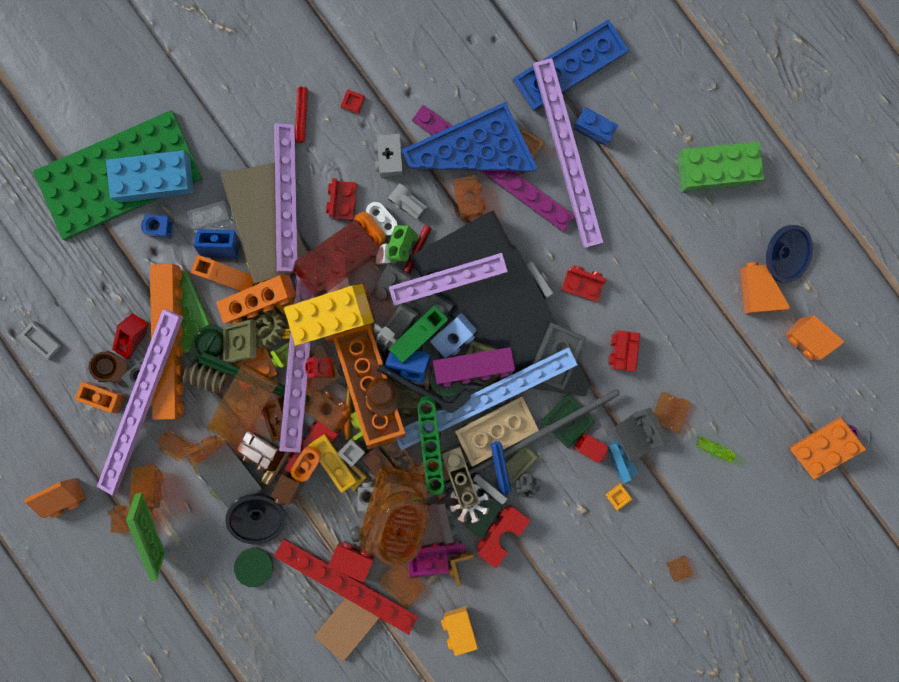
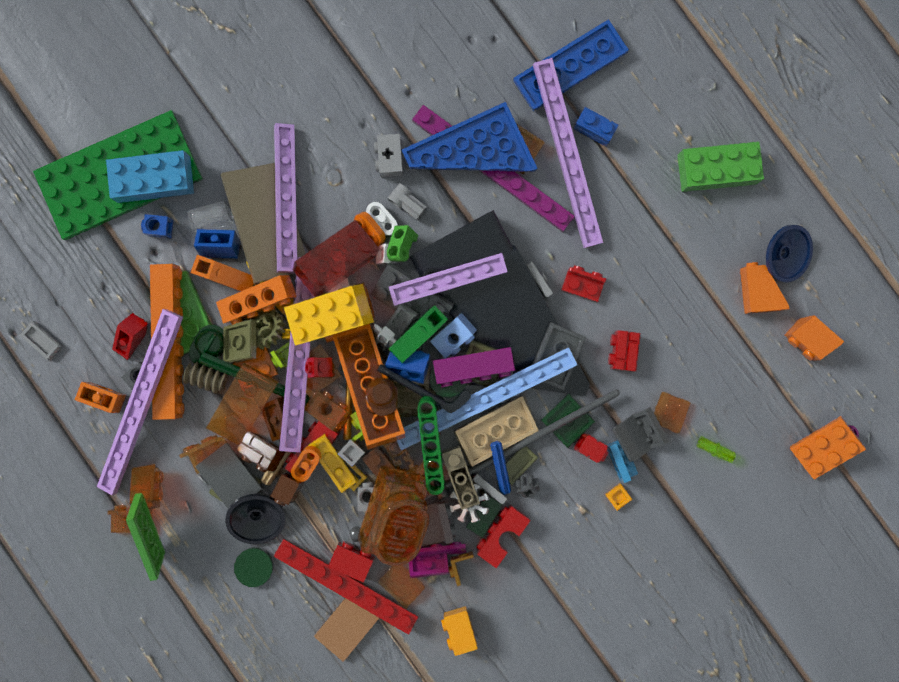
(56, 498): orange slope -> none
(107, 367): reddish brown hat -> none
(172, 444): clear orange bracket -> none
(301, 114): red axle -> none
(341, 200): red bracket -> none
(353, 102): red tile -> none
(418, 246): red bar -> none
(466, 208): clear orange brick -> none
(679, 568): clear orange tile -> none

